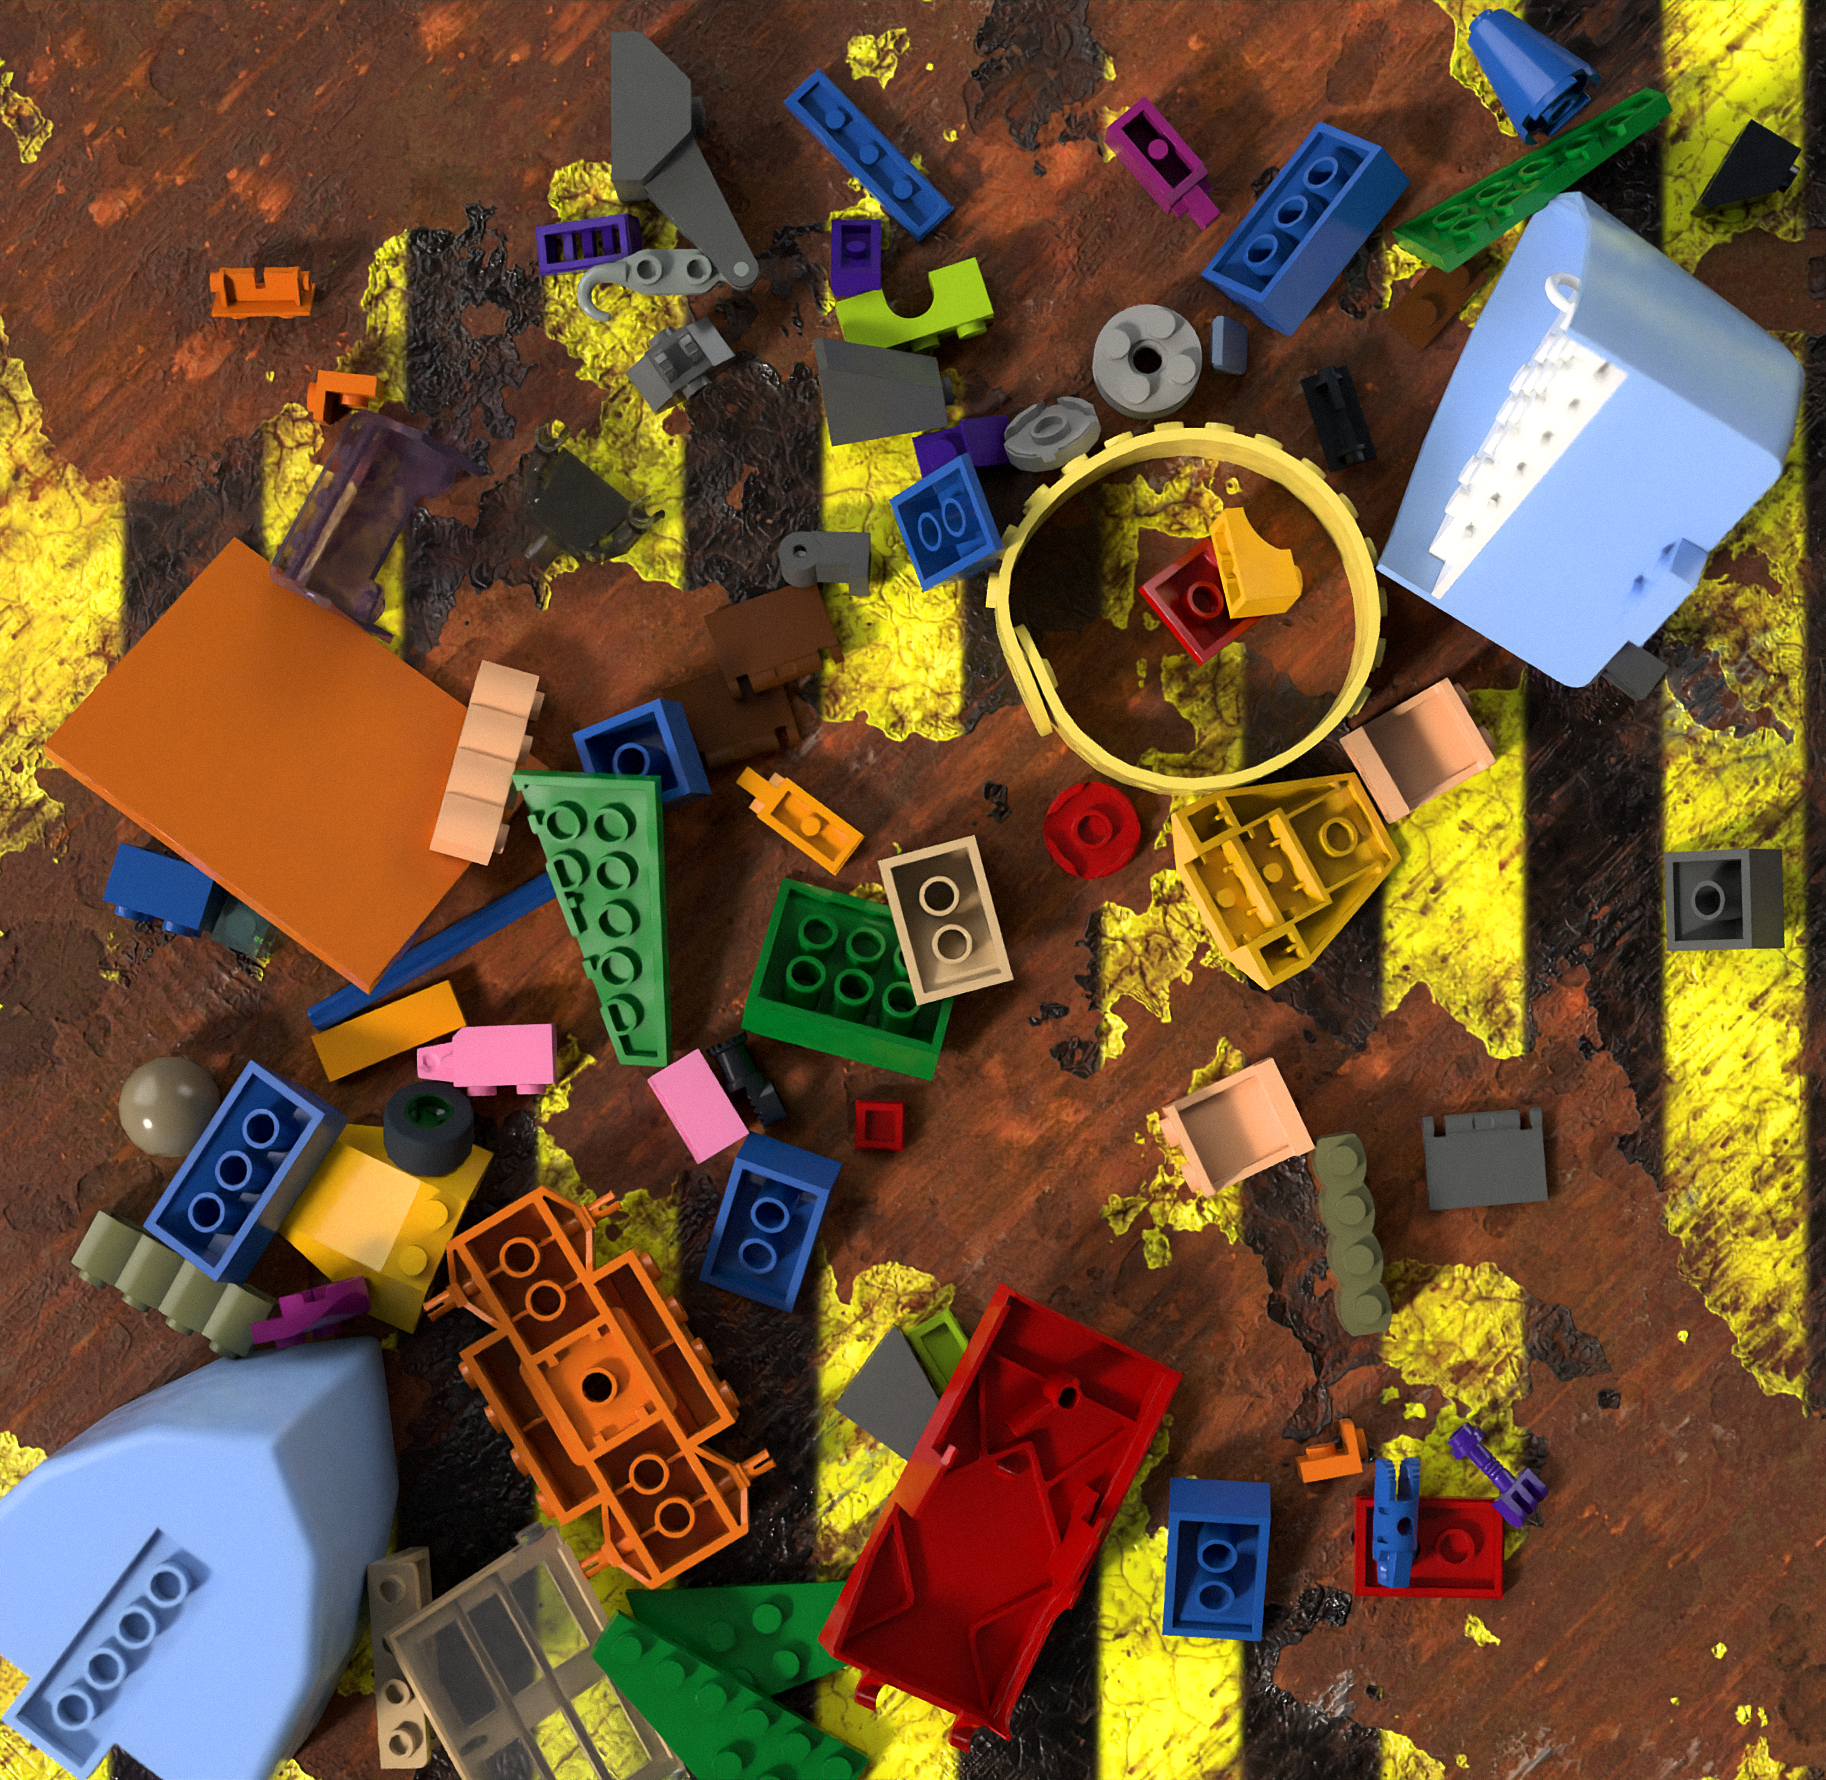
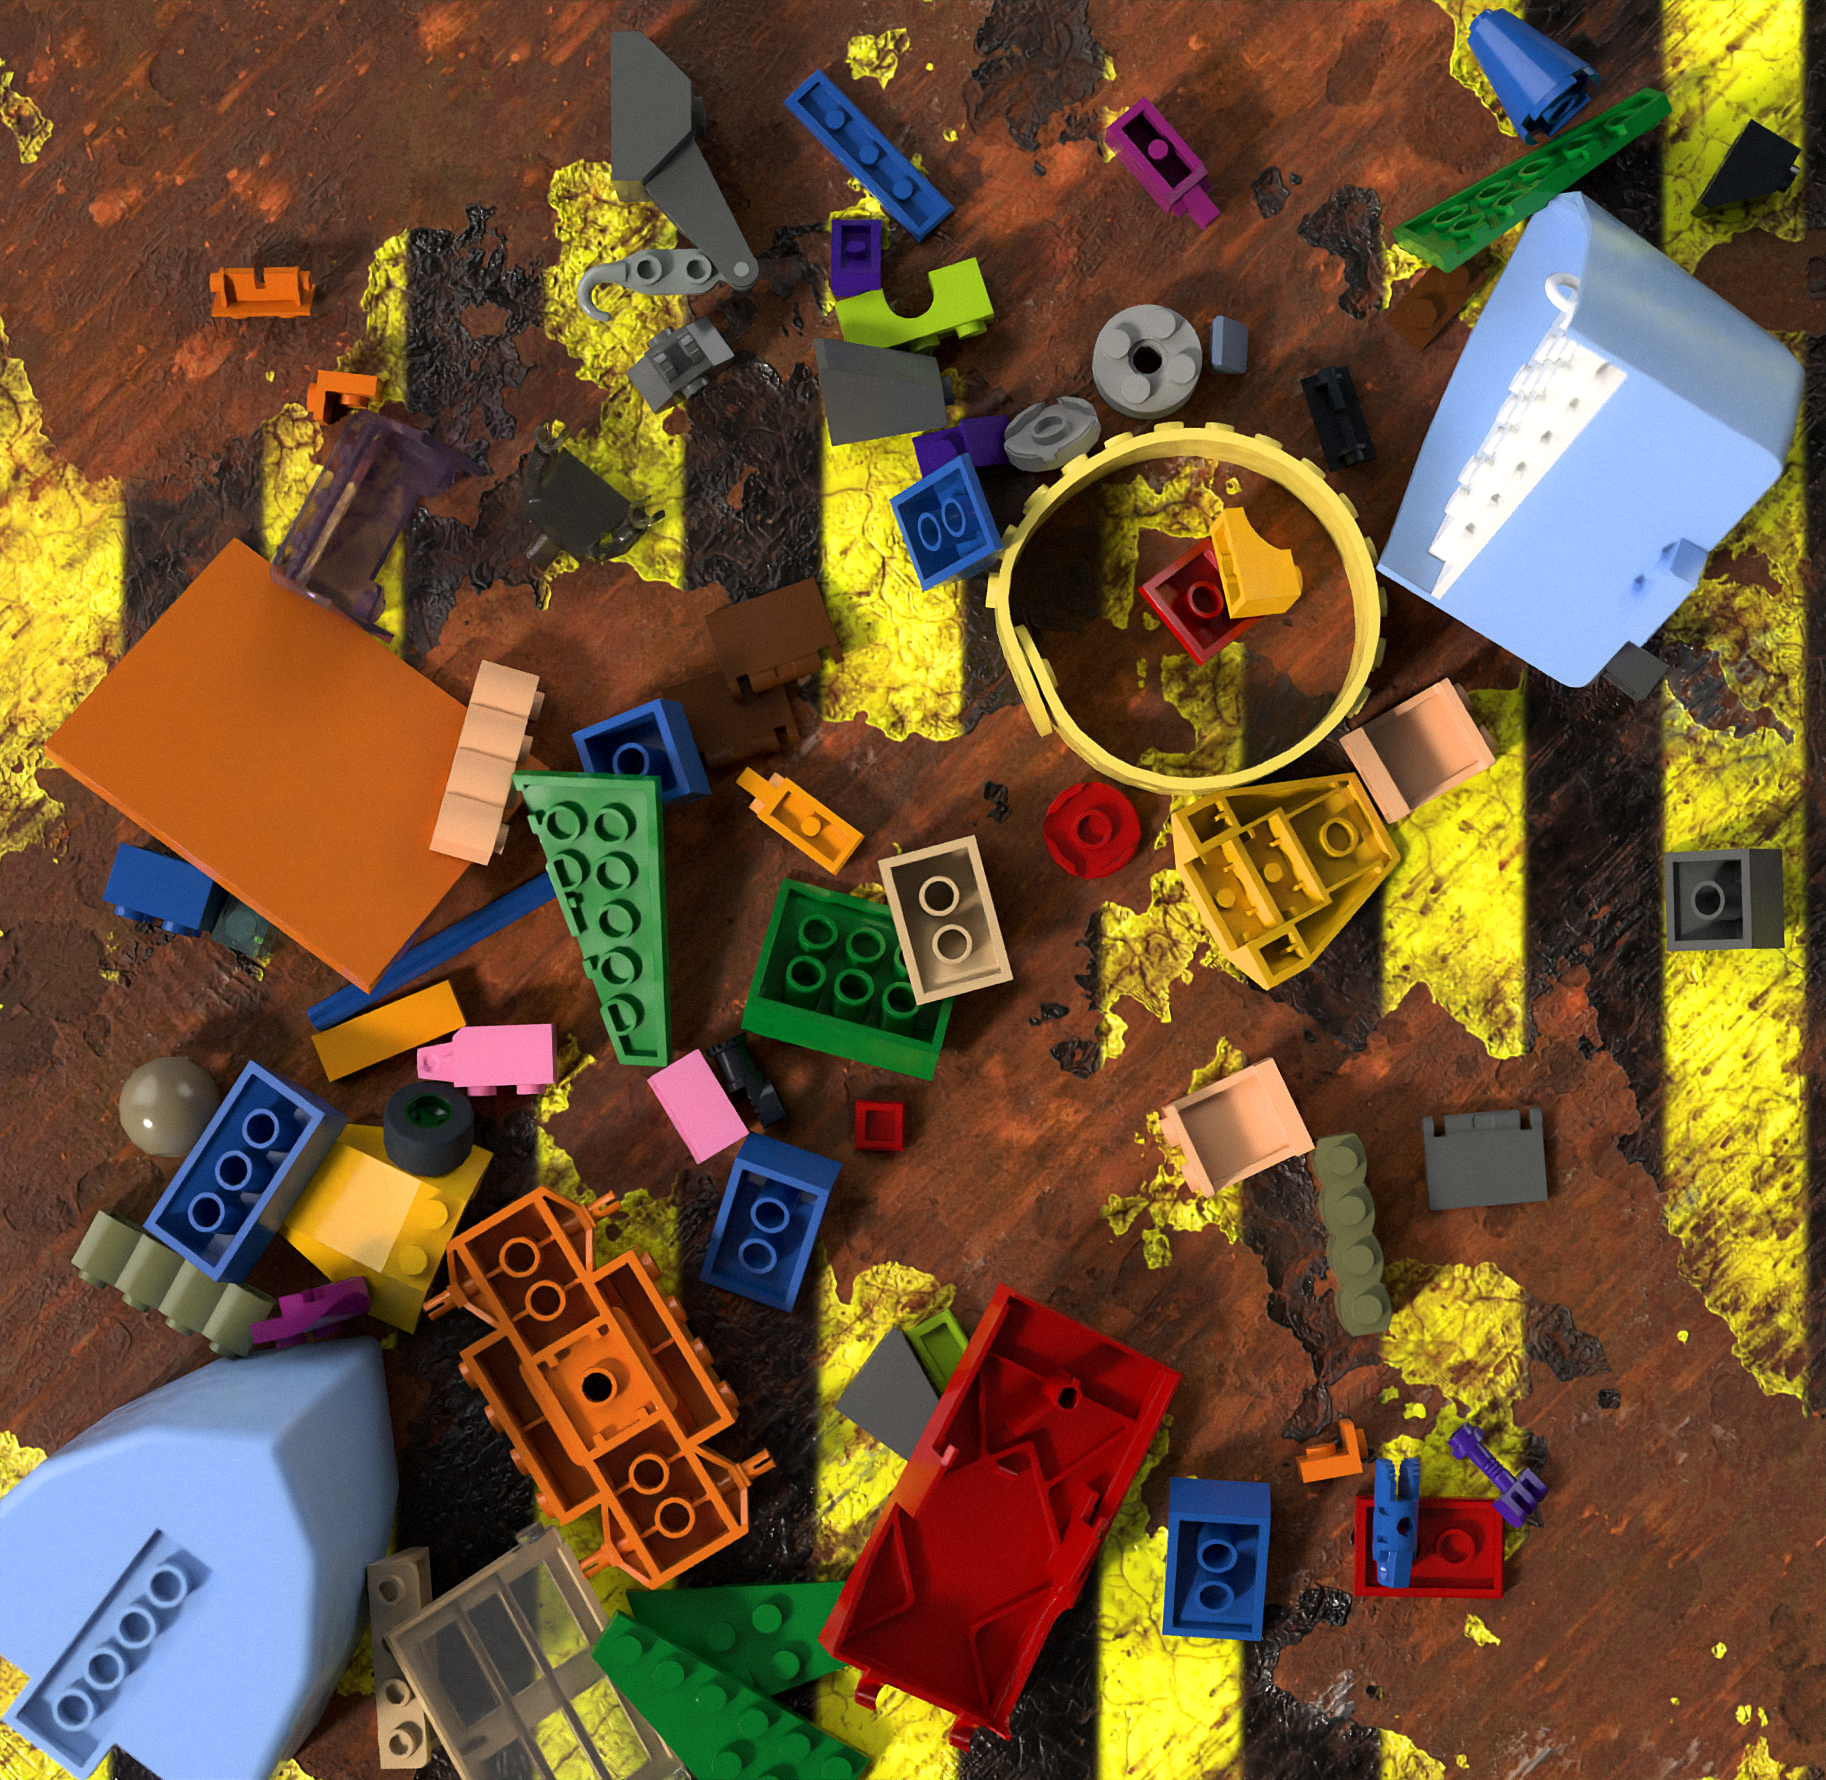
(629, 234): dark purple slope -> none
(827, 558): dark grey leg -> none
(1306, 227): blue slope -> none

